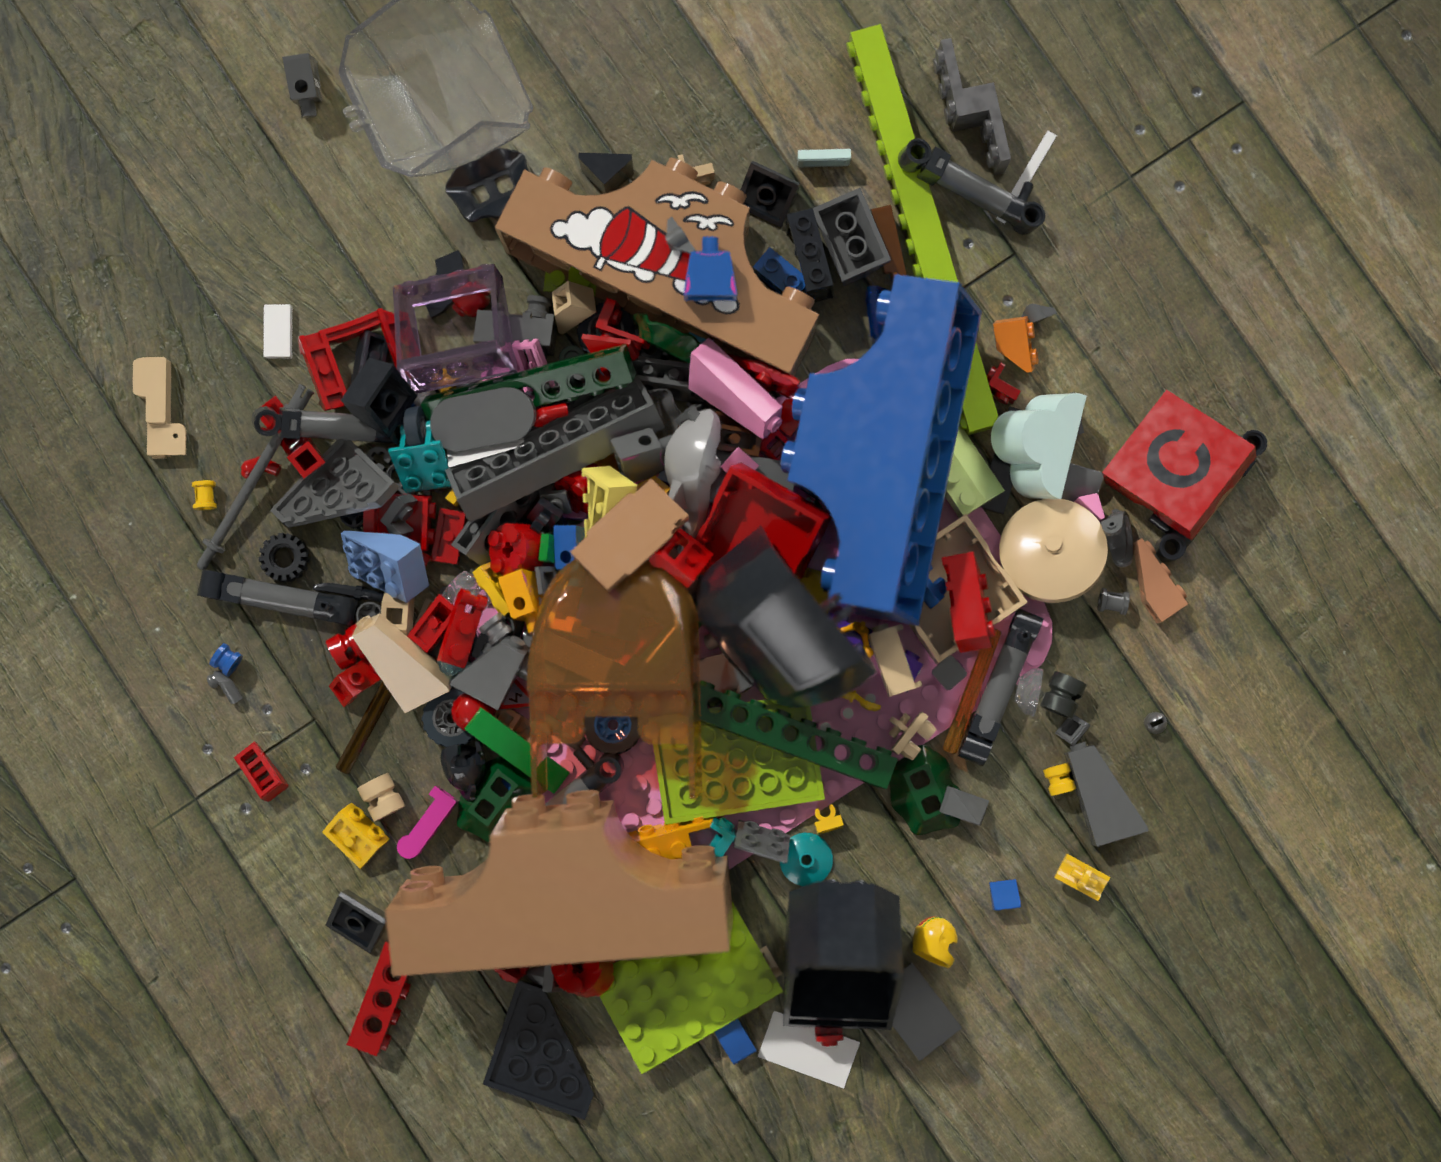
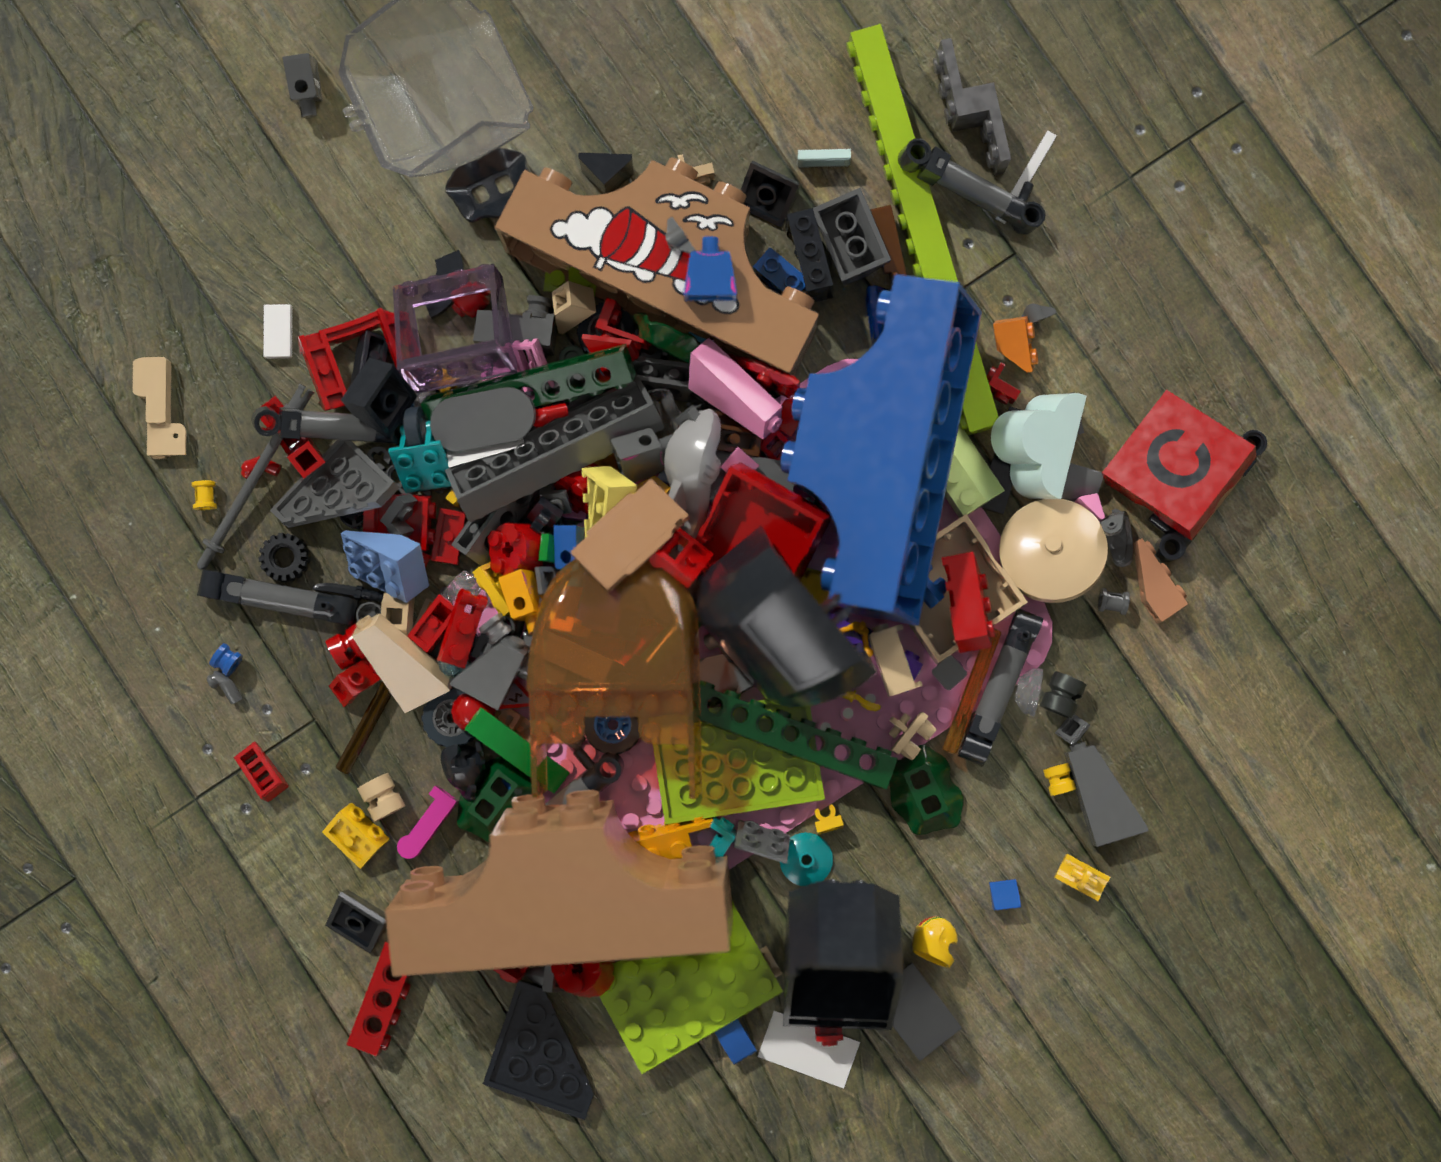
(964, 806): dark grey slope -> none
(1152, 717): flat silver hinge -> none

